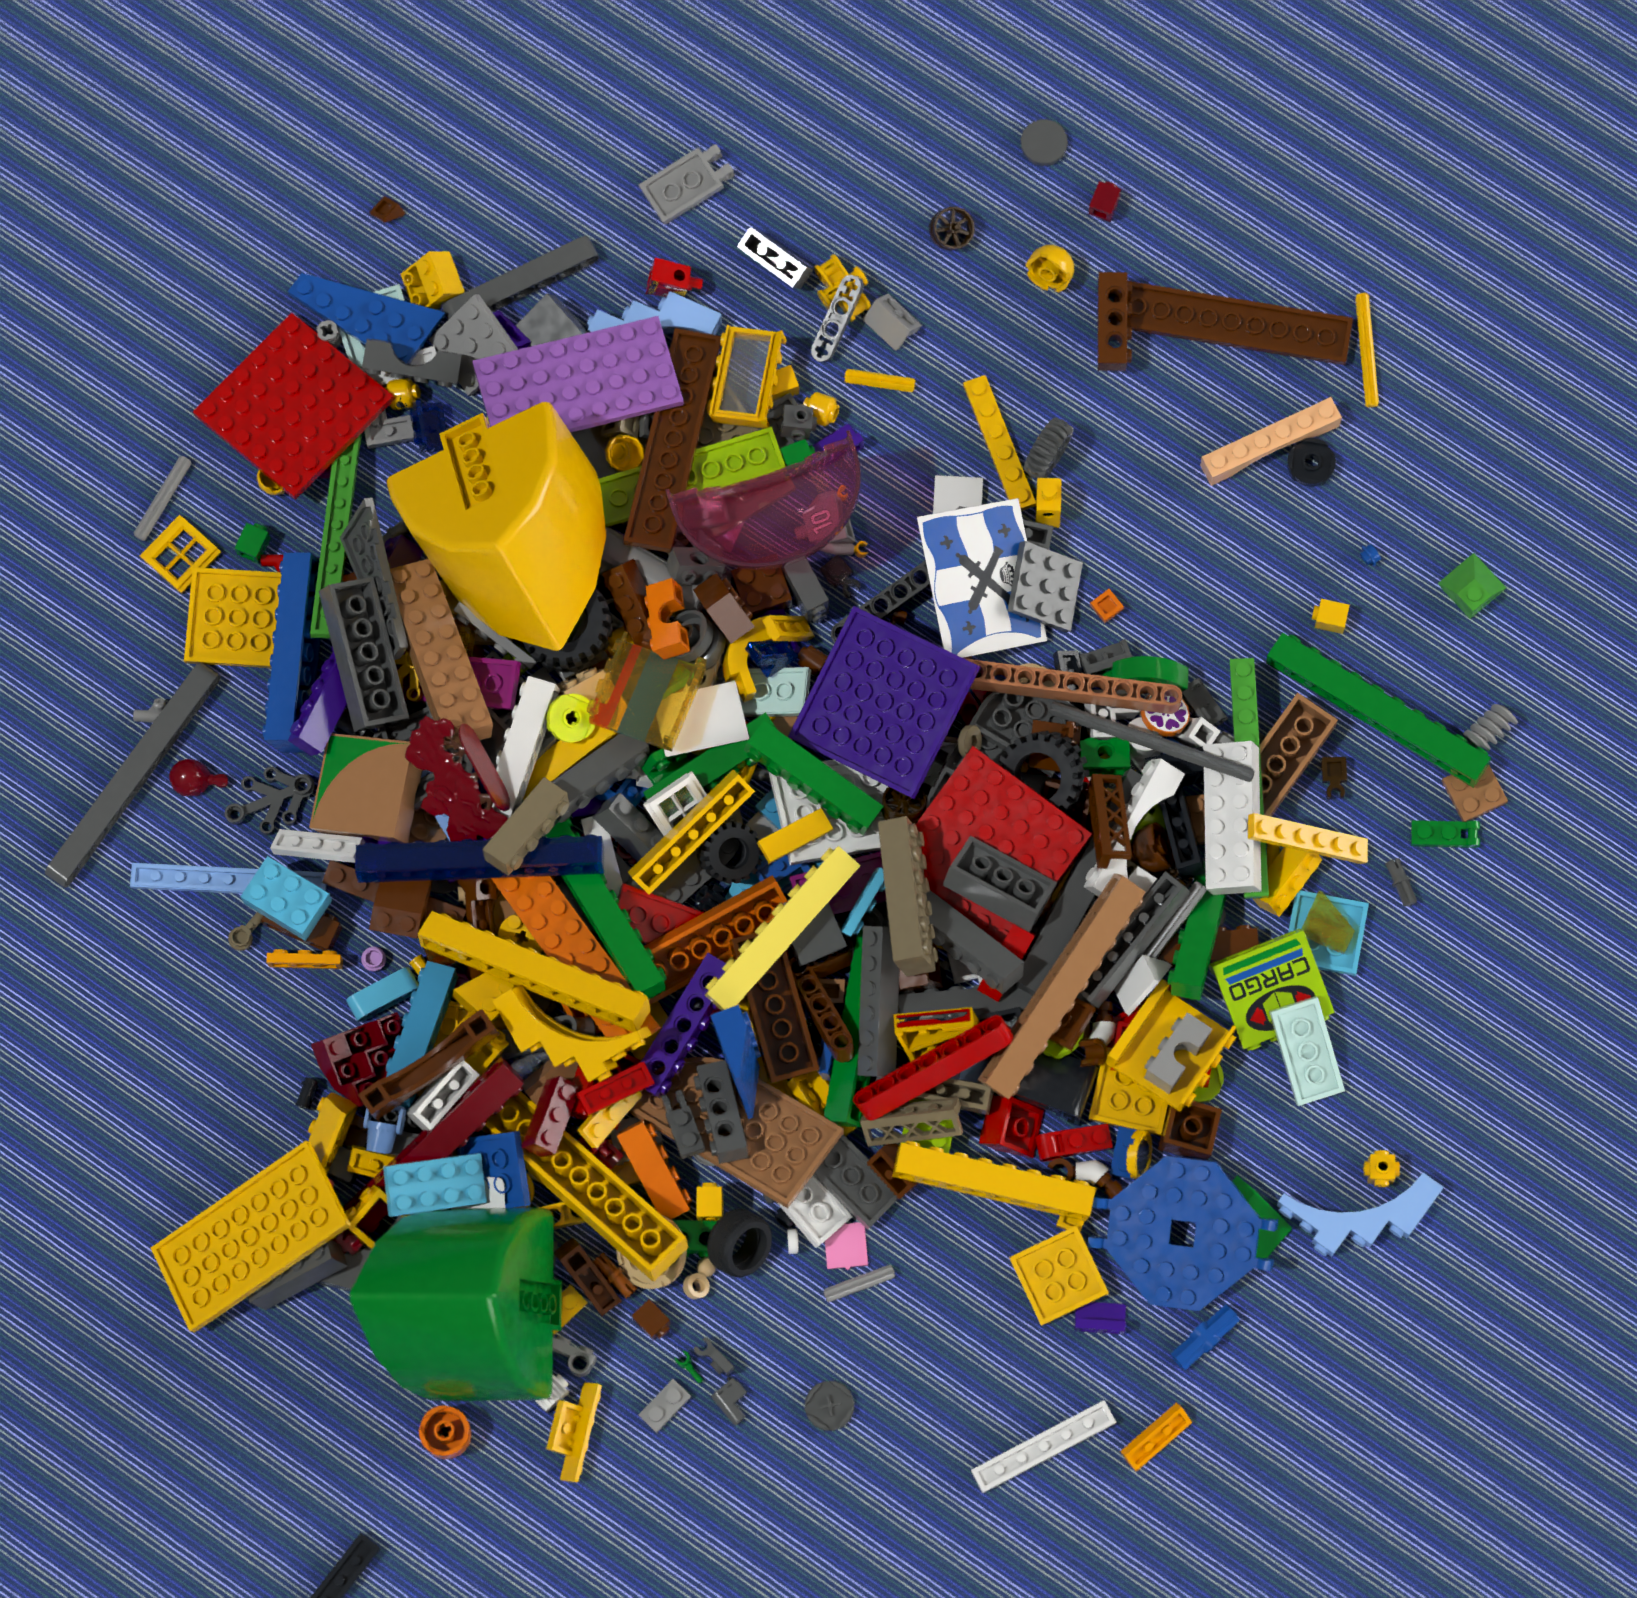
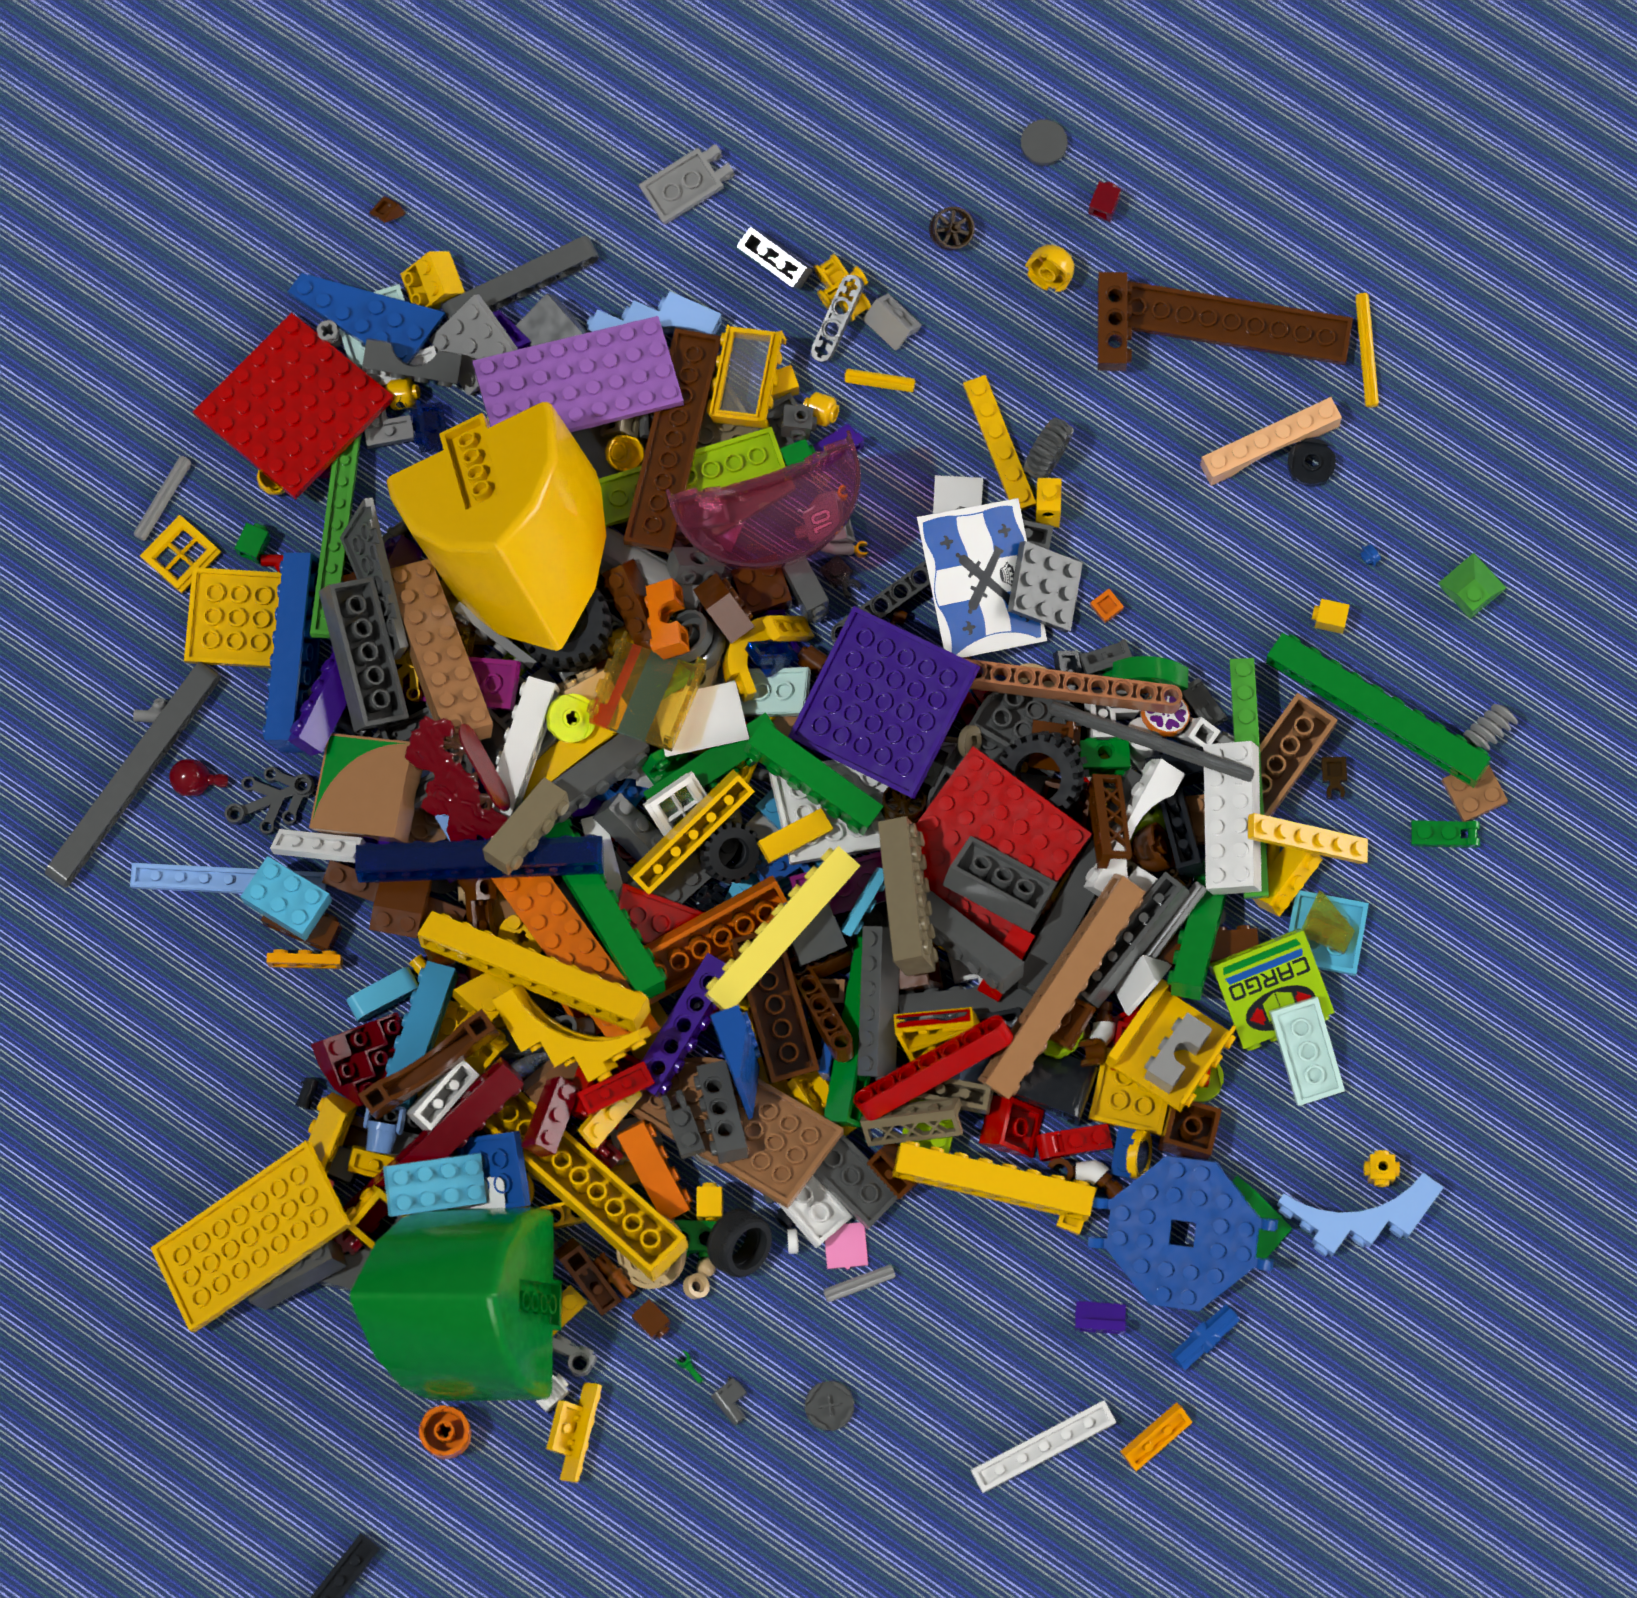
(241, 937): dark tan plate -> none
(373, 959): lavender plate -> none
(664, 1406): light grey plate -> none
(672, 277): red torso -> none
(720, 1363): dark grey plate -> none
(1059, 1275): yellow plate -> none
(1401, 882): dark grey axle -> none

